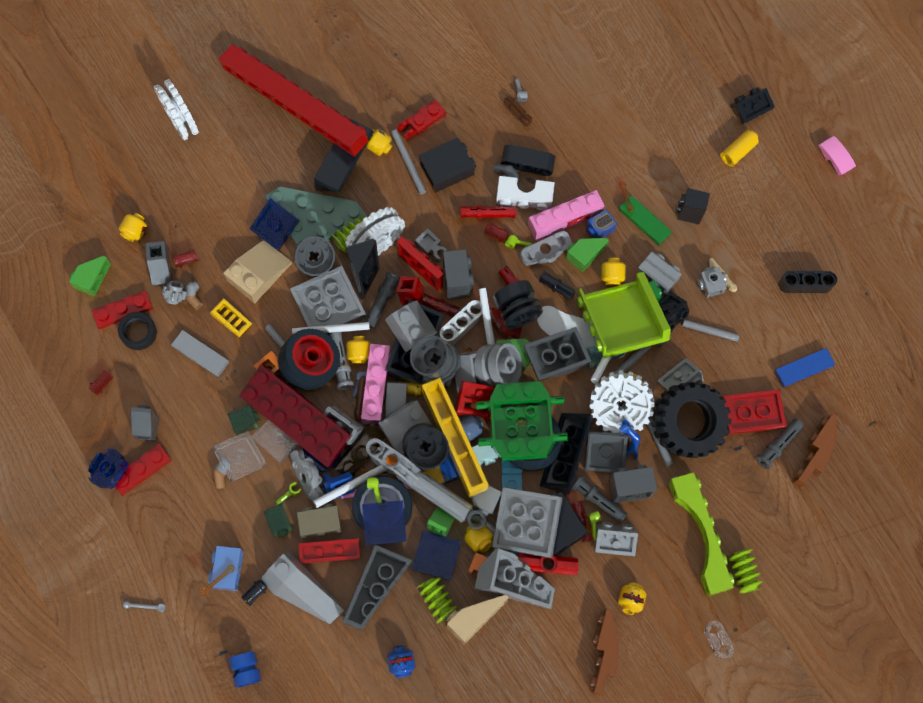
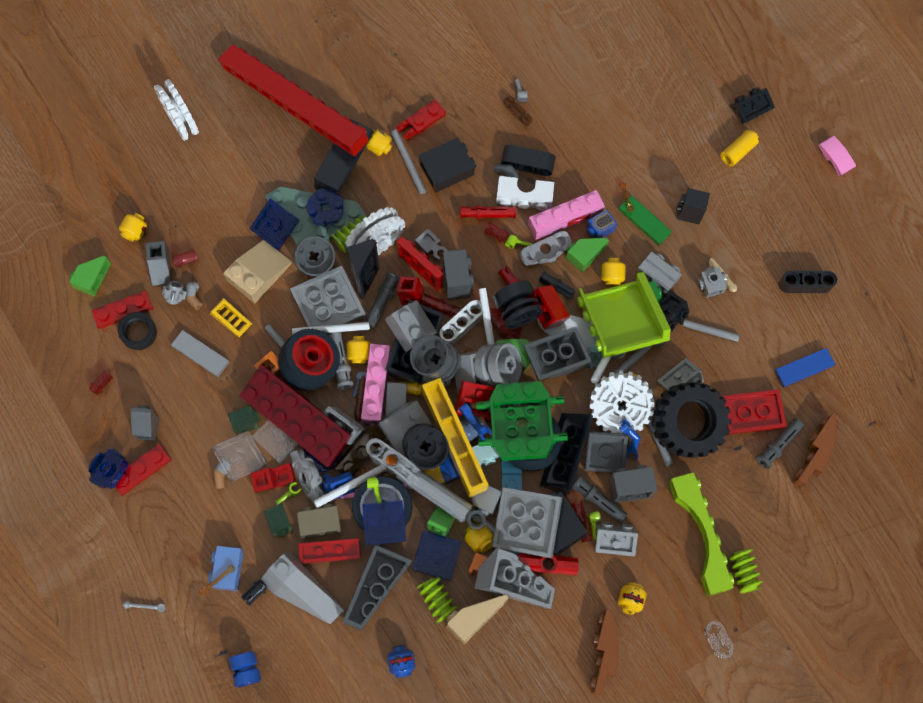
(273, 478): none -> red slope
(327, 217): none -> clear blue plate
(481, 430): none -> blue arm
(553, 309): none -> red brick

